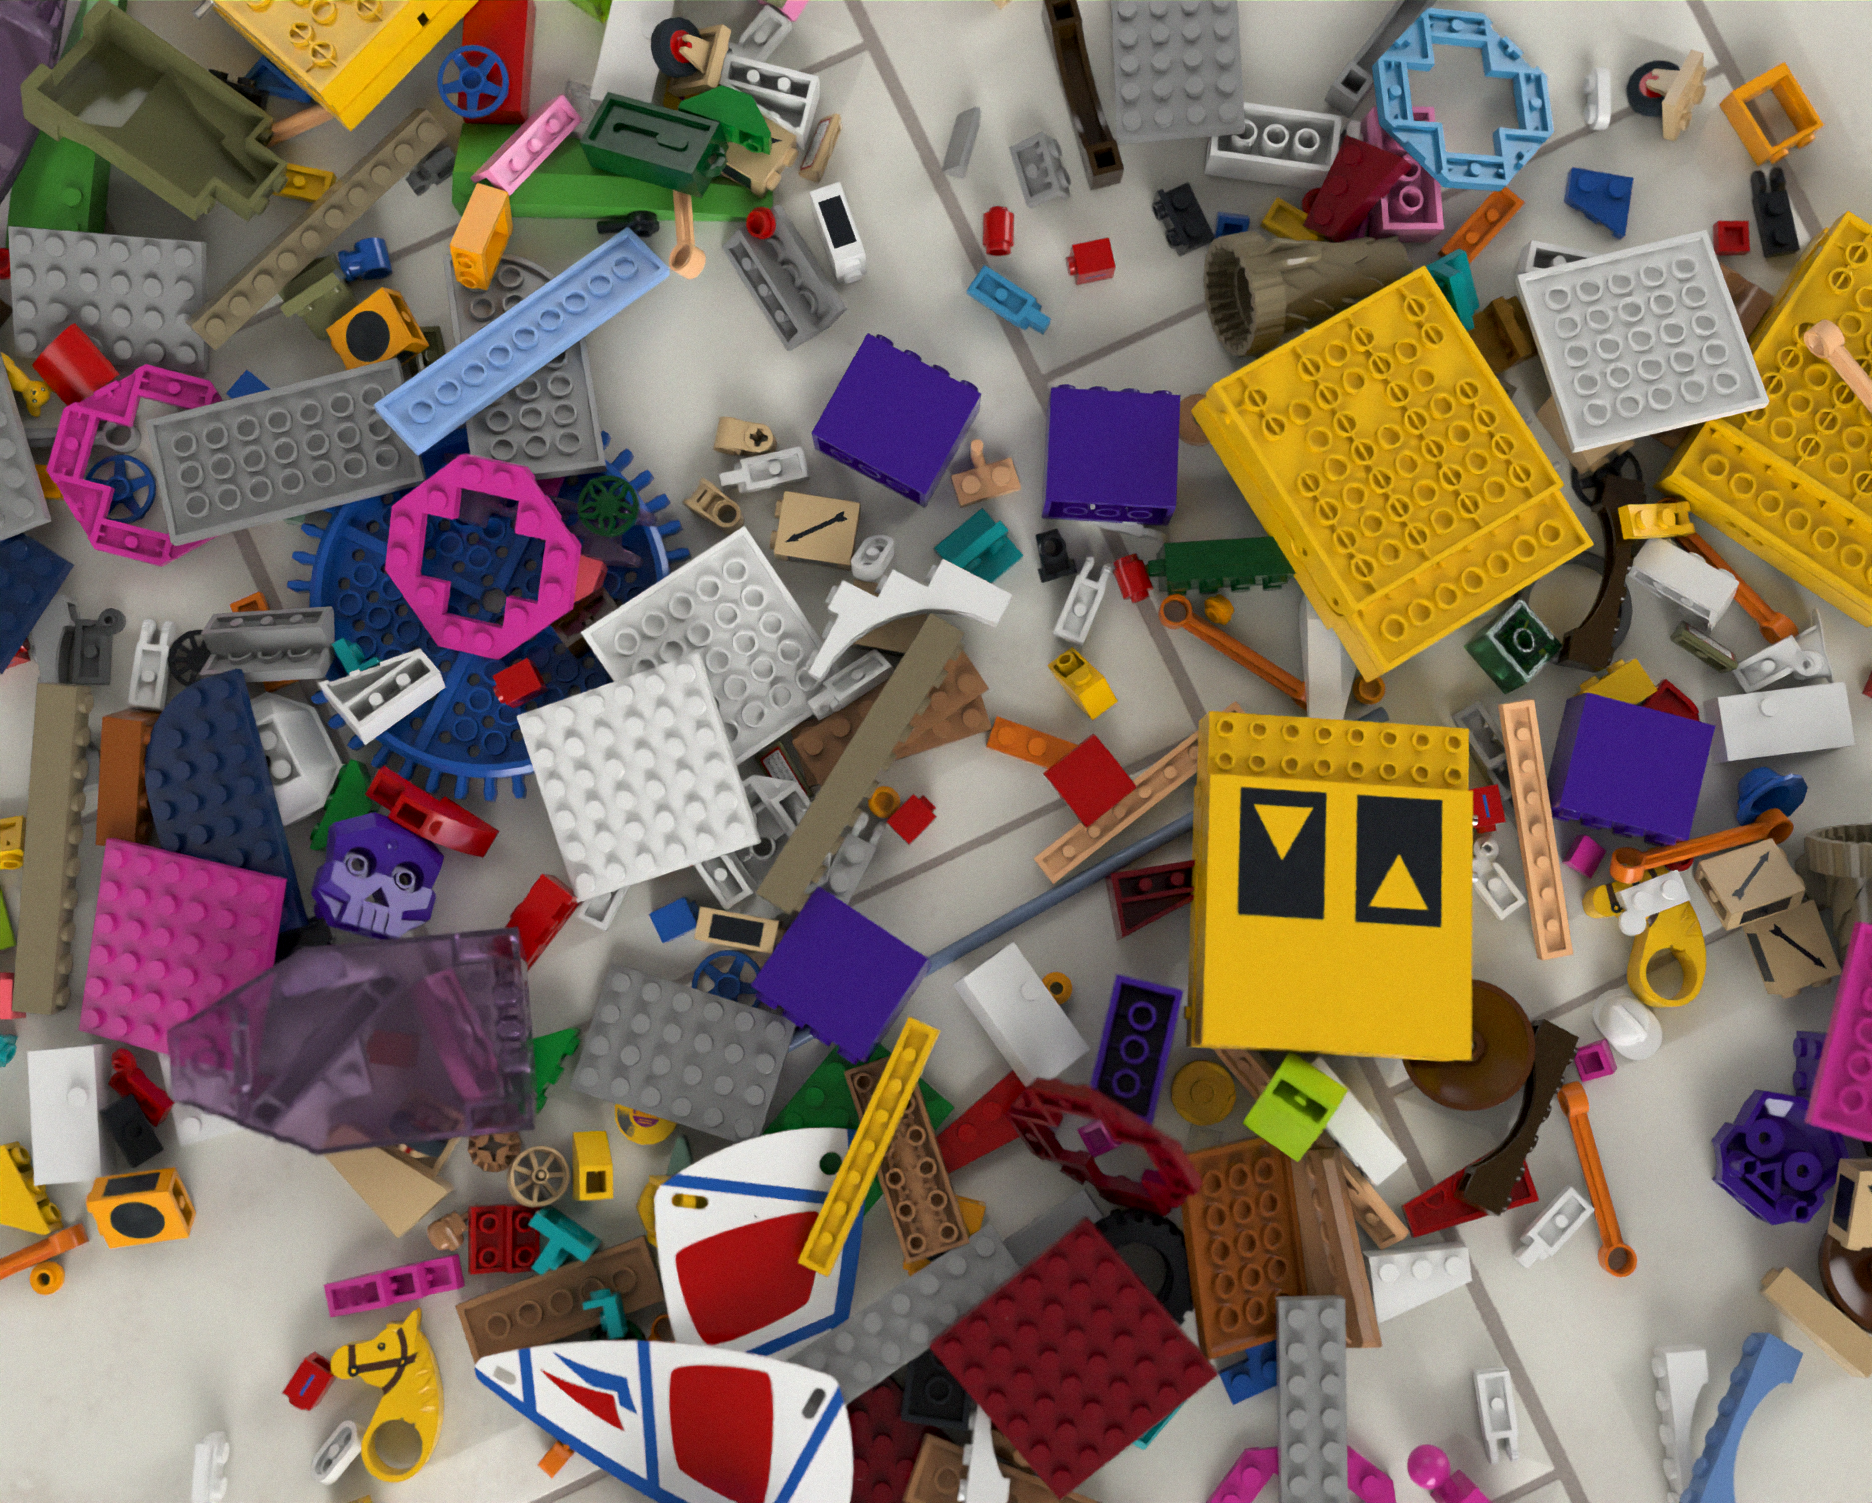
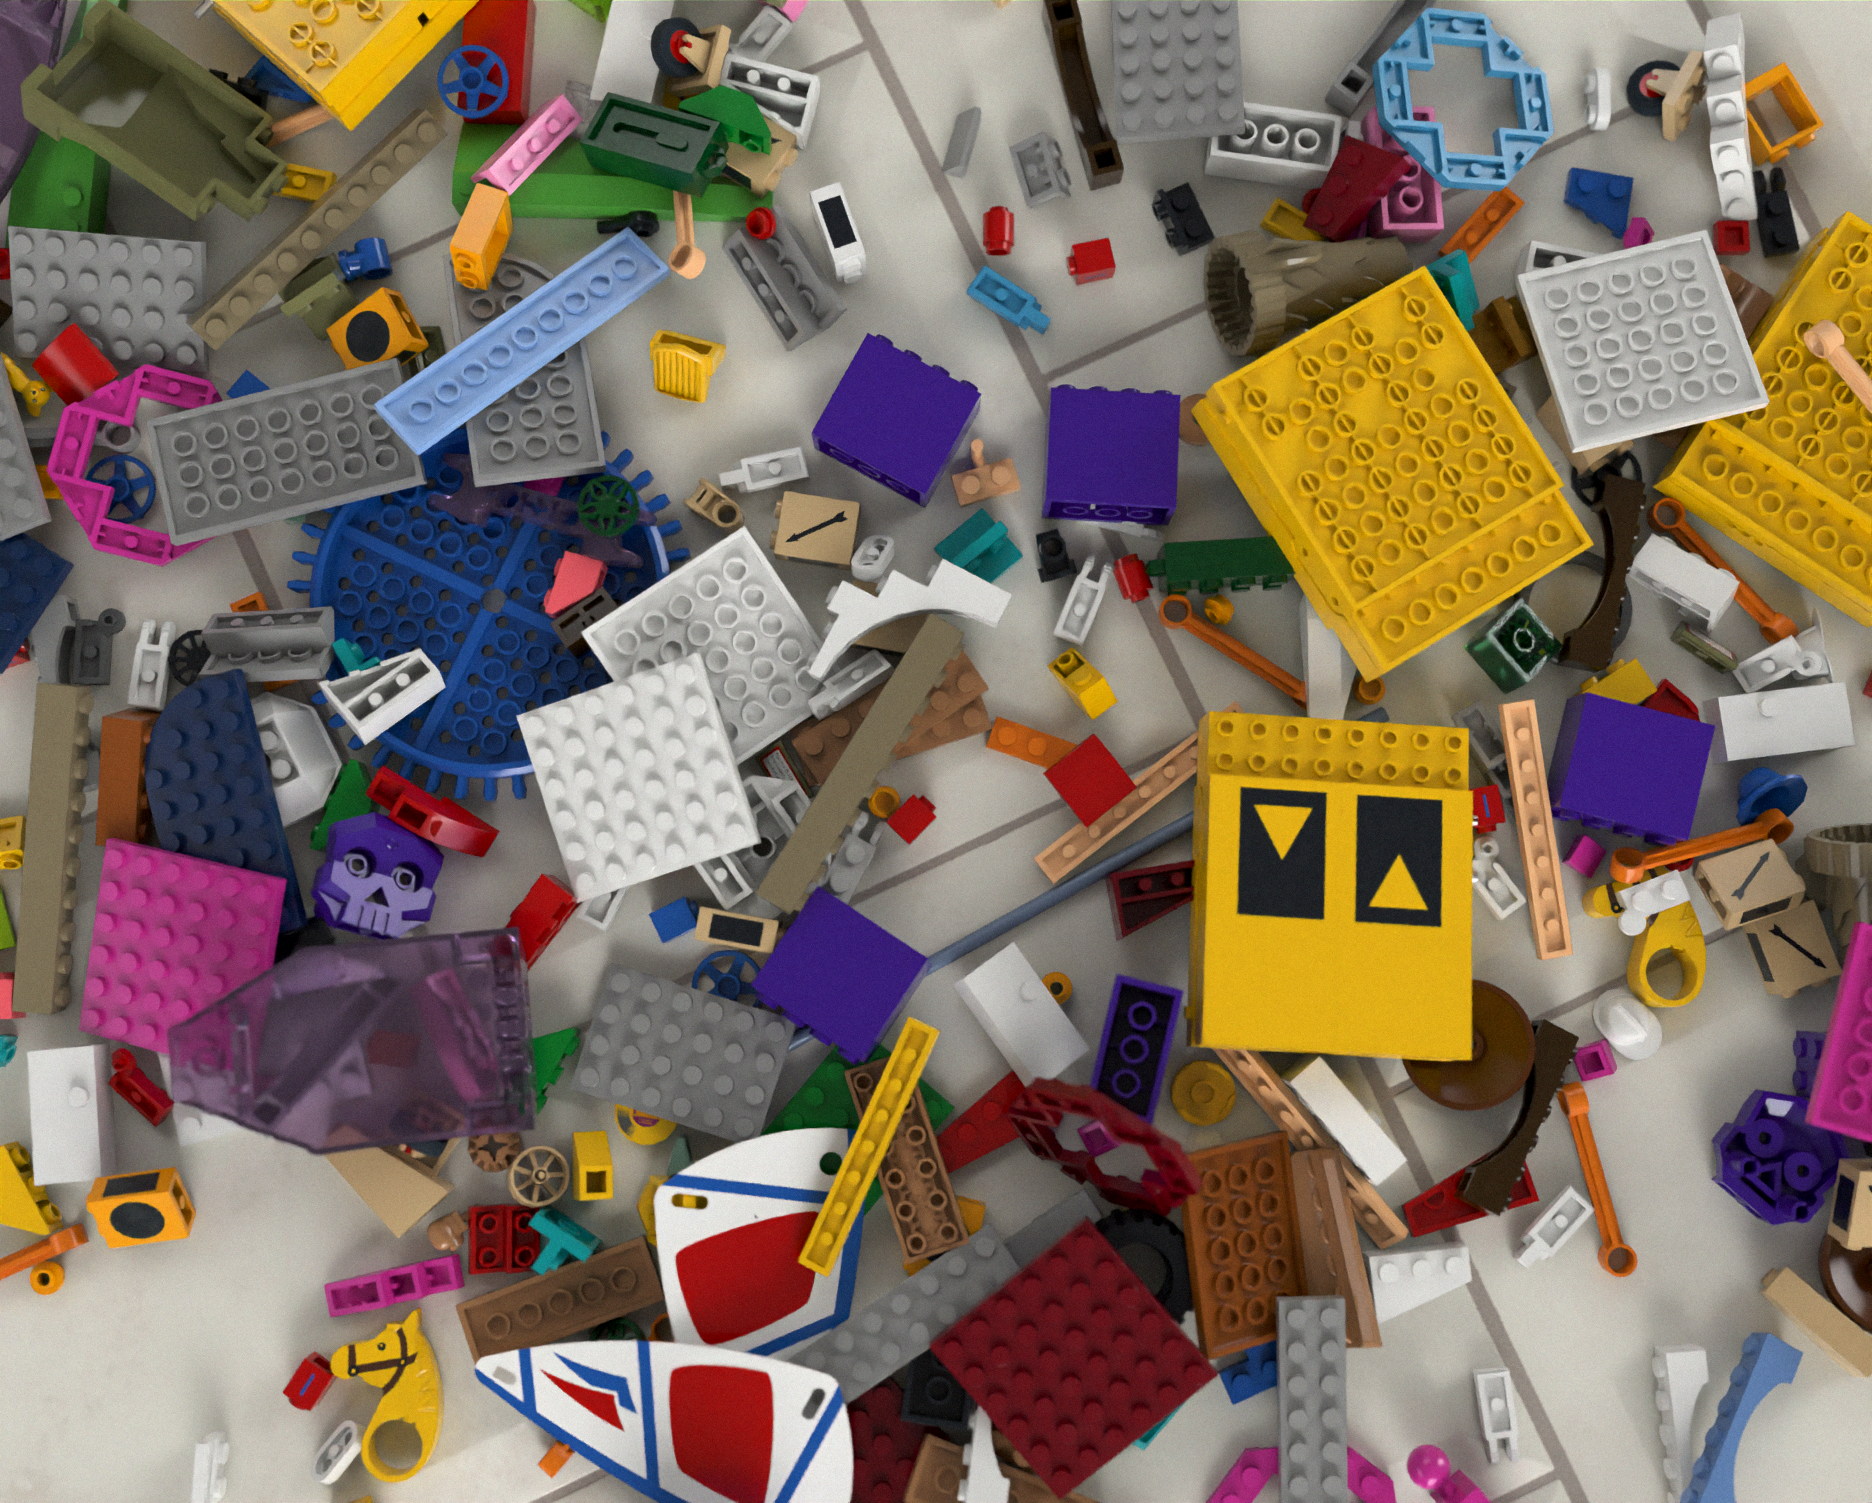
(131, 1130): black plate -> none
(436, 170): dark grey plate -> none
(519, 683): red brick -> none
(535, 518): dark pink plate -> none
(613, 1316): teal bracket -> none
(684, 364): none -> yellow piece
(739, 438): tan piece -> none
(821, 148): tan slope -> none
(1230, 224): blue slope -> none
(1295, 1106): lime slope -> none
(1638, 233): none -> dark pink plate
(1656, 520): yellow plate -> none
(1728, 117): none -> white arch

